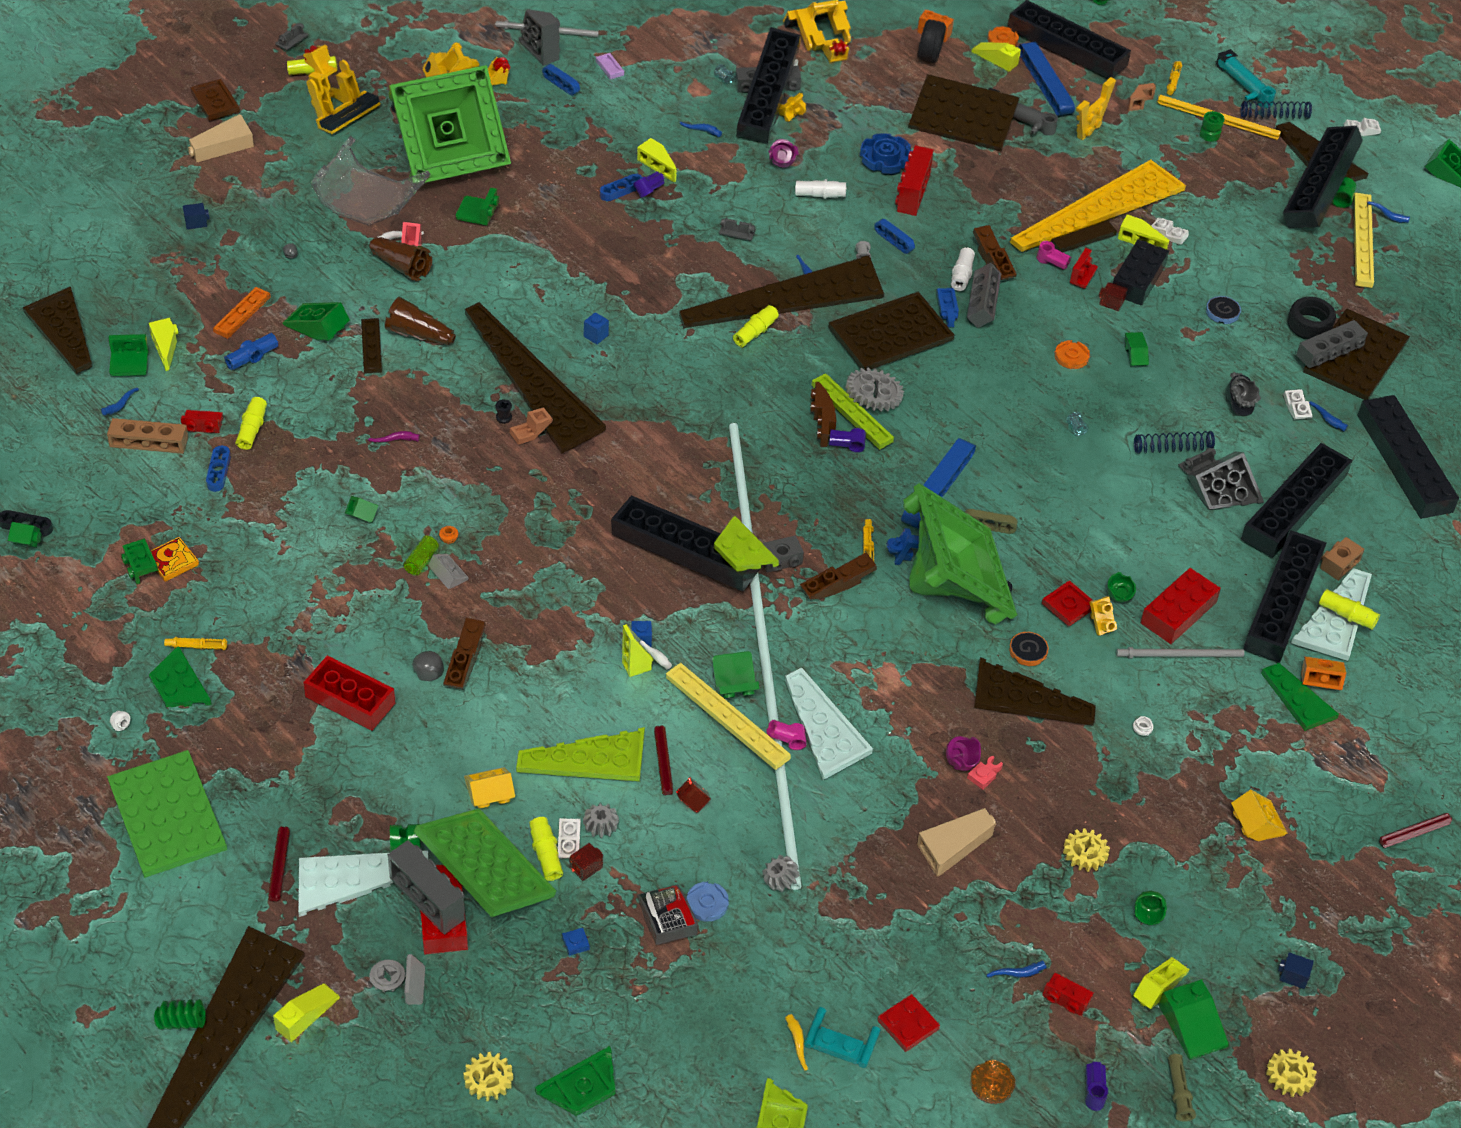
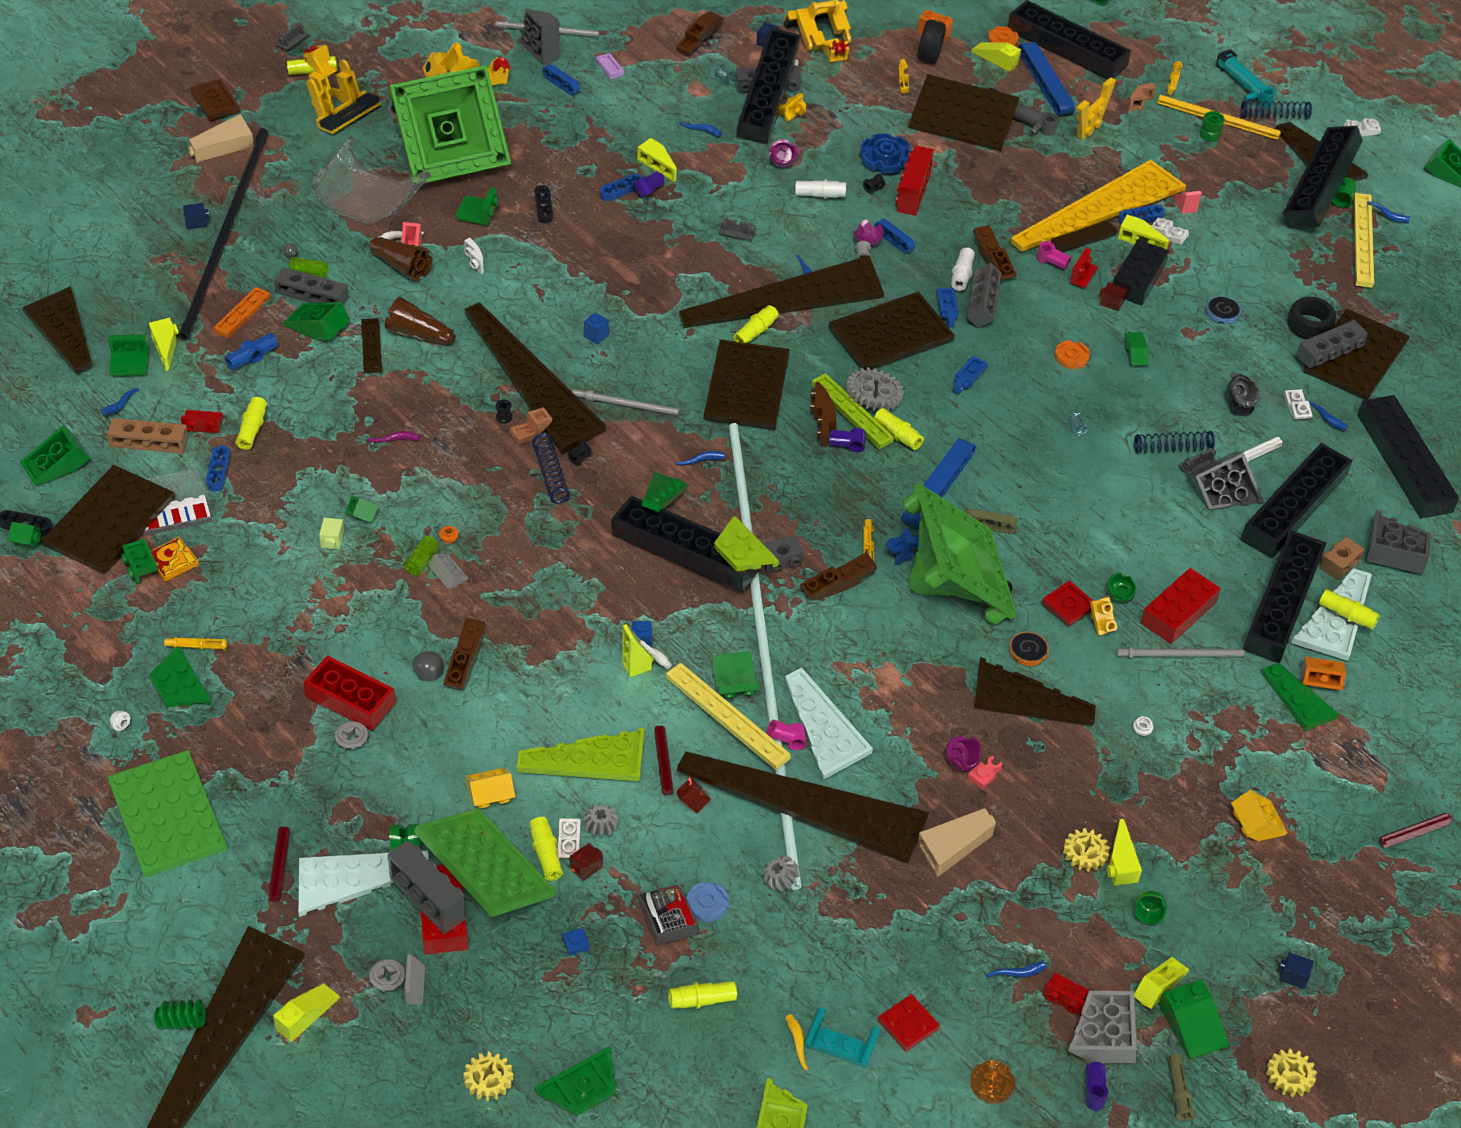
(55, 457): none -> green slope
(107, 518): none -> dark brown plate
(187, 325): none -> black piece
(187, 507): none -> piece
(309, 266): none -> clear neon green pin
(309, 287): none -> dark grey brick
(331, 533): none -> yellowish green brick
(348, 729): none -> light grey gear
(476, 258): none -> white slope
(536, 447): none -> dark blue piece
(543, 199): none -> black beam
(579, 453): none -> black bush
(590, 395): none -> light grey bar
(663, 491): none -> green wing
(698, 31): none -> reddish brown slope
(701, 994): none -> neon yellow piece
(708, 455): none -> blue animal
(746, 384): none -> dark brown plate
(763, 32): none -> dark blue brick
(858, 818): none -> dark brown wing
(868, 233): none -> magenta cap
(873, 183): none -> black bush
(899, 429): none -> neon yellow piece
(903, 78): none -> yellow piece
(969, 374): none -> blue hinge
(1106, 1028): none -> light grey wedge
(1123, 864): none -> neon yellow slope
(1150, 212): none -> blue beam
(1188, 201): none -> coral slope
(1263, 448): none -> white axle
(1398, 544): none -> dark grey wedge

